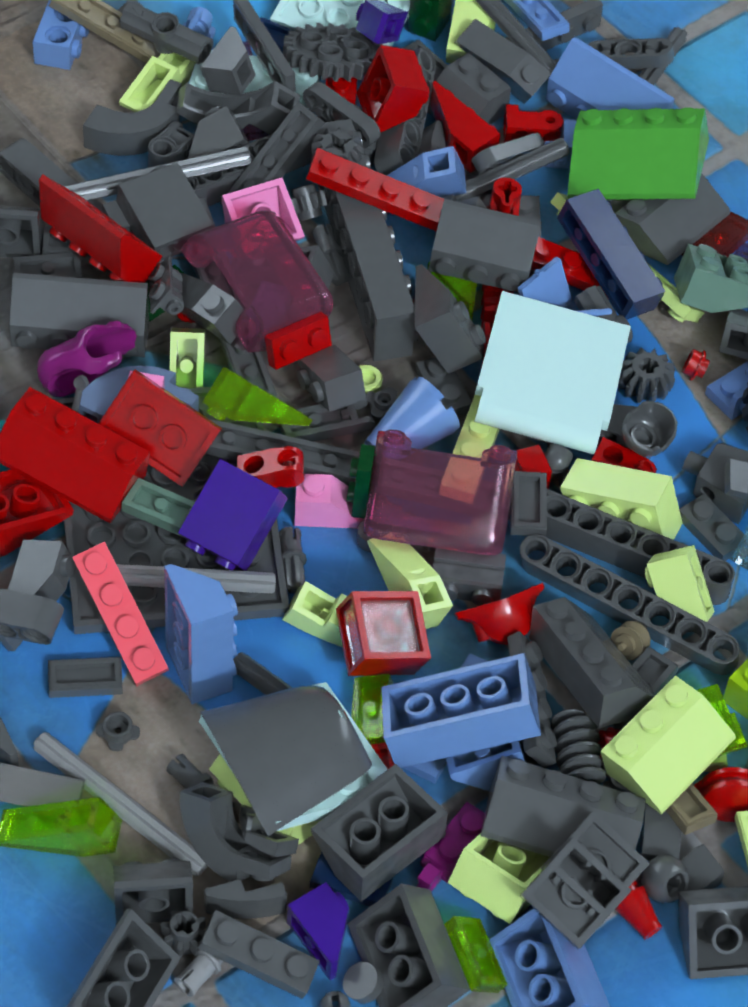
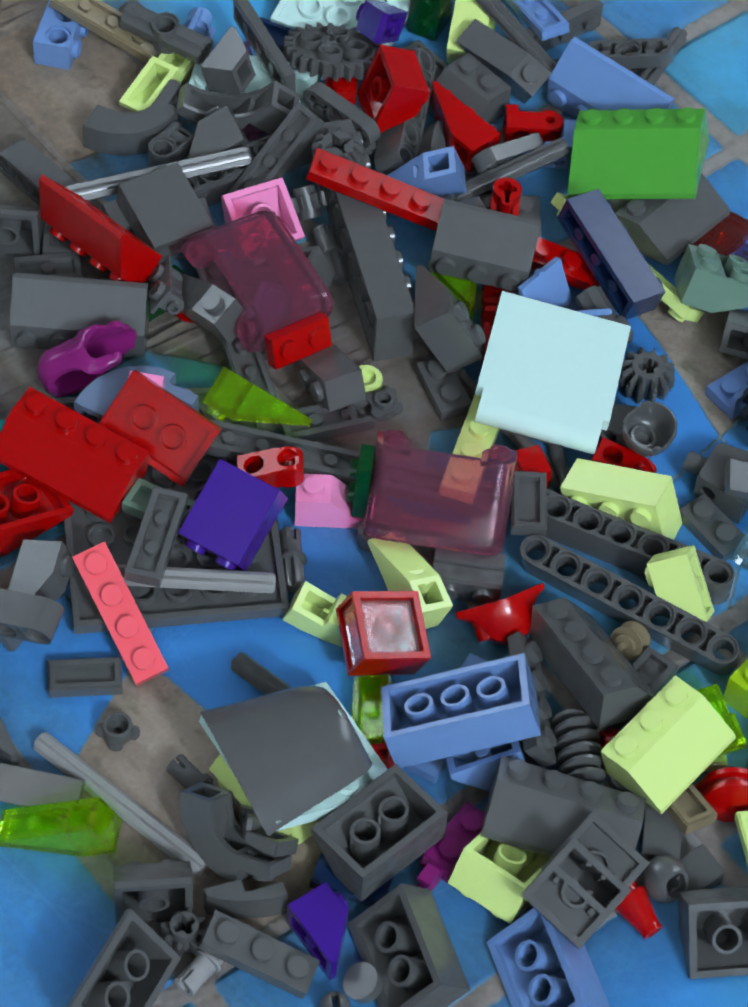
(80, 384): dark grey hinge -> none
(156, 537): none -> dark grey plate
(187, 356): yellowish green slope -> none
(200, 632): medium blue slope -> none
(418, 415): medium blue cone -> none
(475, 954): clear neon green plate -> none
(558, 458): dark grey hinge -> none
(696, 364): red plate -> none

